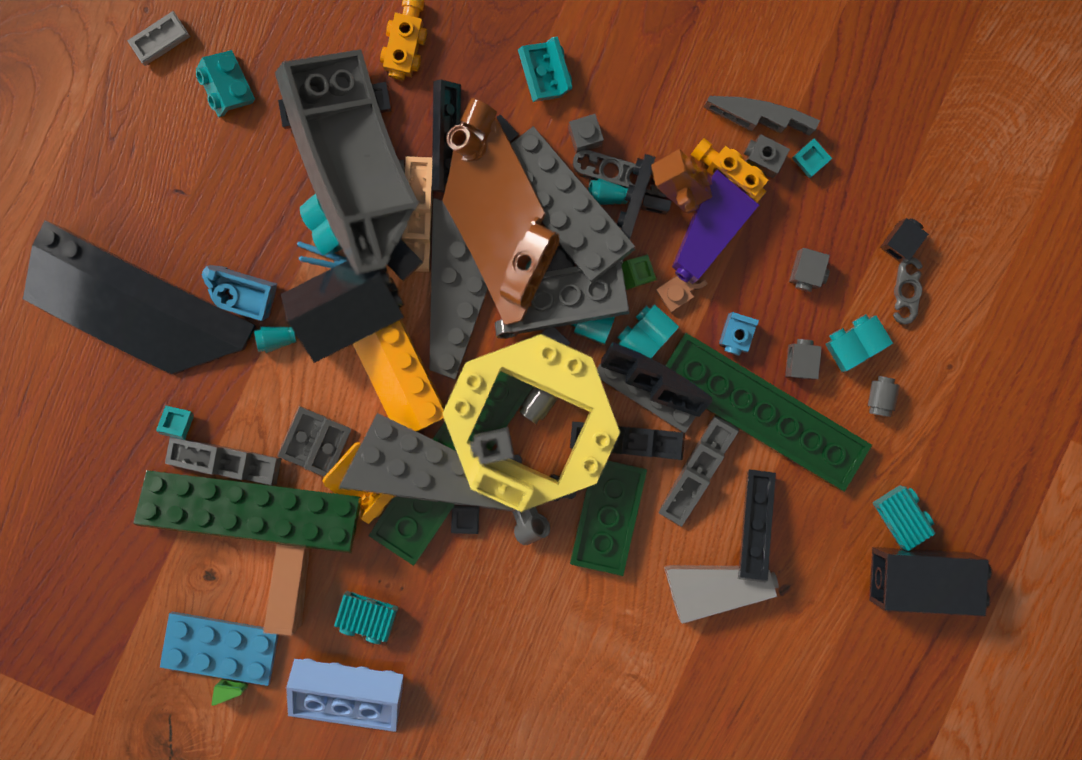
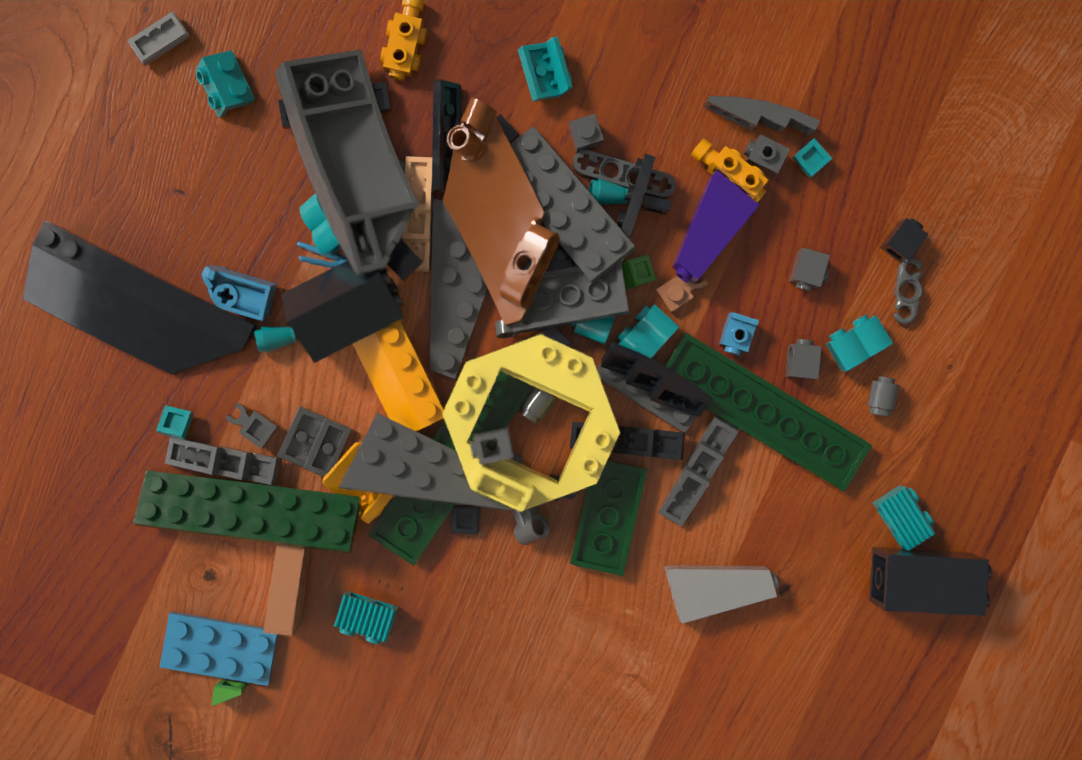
(255, 427): none -> dark grey plate
(344, 694): light blue slope -> none
(682, 180): dark orange brick -> none
(757, 526): black plate -> none

